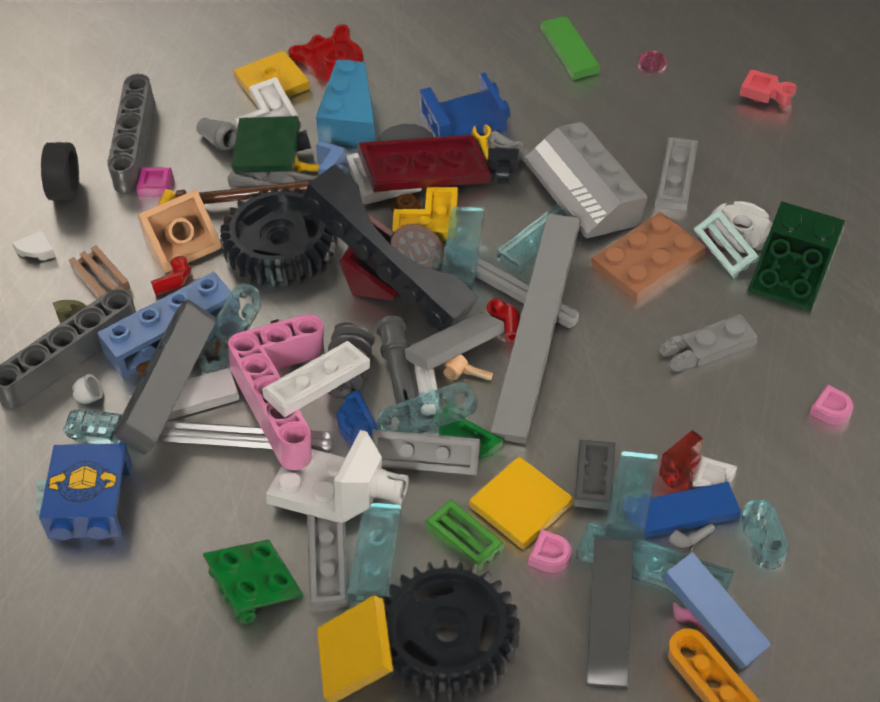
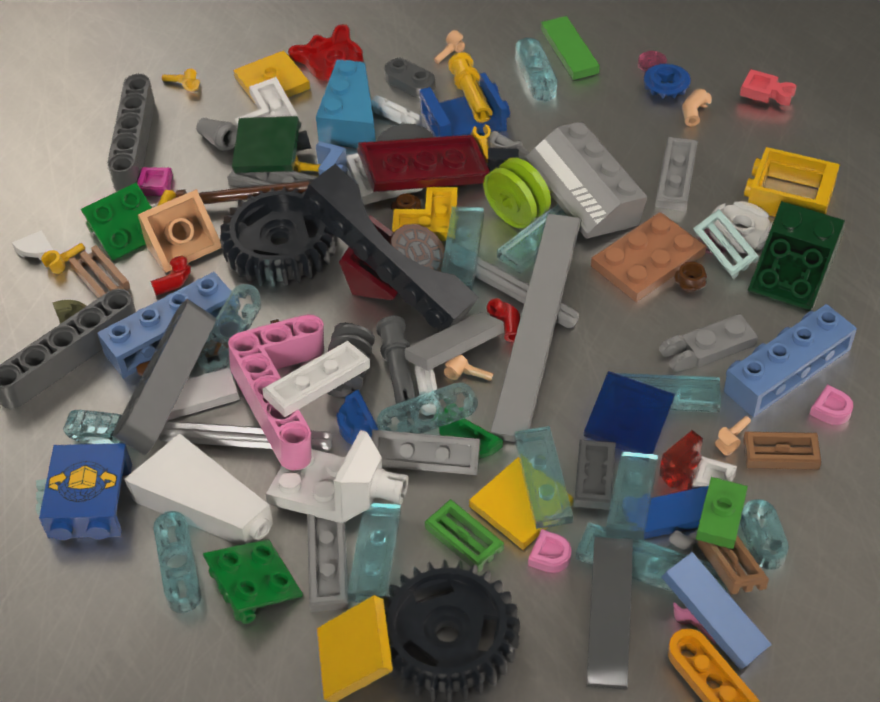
(56, 261): none -> yellow hand
(60, 171): black tyre -> none
(87, 389): white hinge -> none
(117, 221): none -> green hinge
(187, 79): none -> yellow hand
(187, 572): none -> clear light blue beam
(202, 491): none -> white slope
(394, 111): none -> white axle
(408, 76): none -> dark grey plate
(454, 42): none -> light nougat hand
(468, 79): none -> yellow pin
(517, 192): none -> lime wheel
(533, 78): none -> clear light blue beam
(543, 477): none -> clear light blue tile
(629, 414): none -> clear blue tile
(666, 73): none -> blue gear
(690, 392): none -> clear light blue tile
(691, 104): none -> light nougat arm
(691, 276): none -> reddish brown plate
(721, 513): none -> bright green plate
(727, 437): none -> light nougat hand
(728, 569): none -> medium nougat tile
(782, 455): none -> medium nougat tile
(789, 359): none -> medium blue brick
(795, 169): none -> yellow window

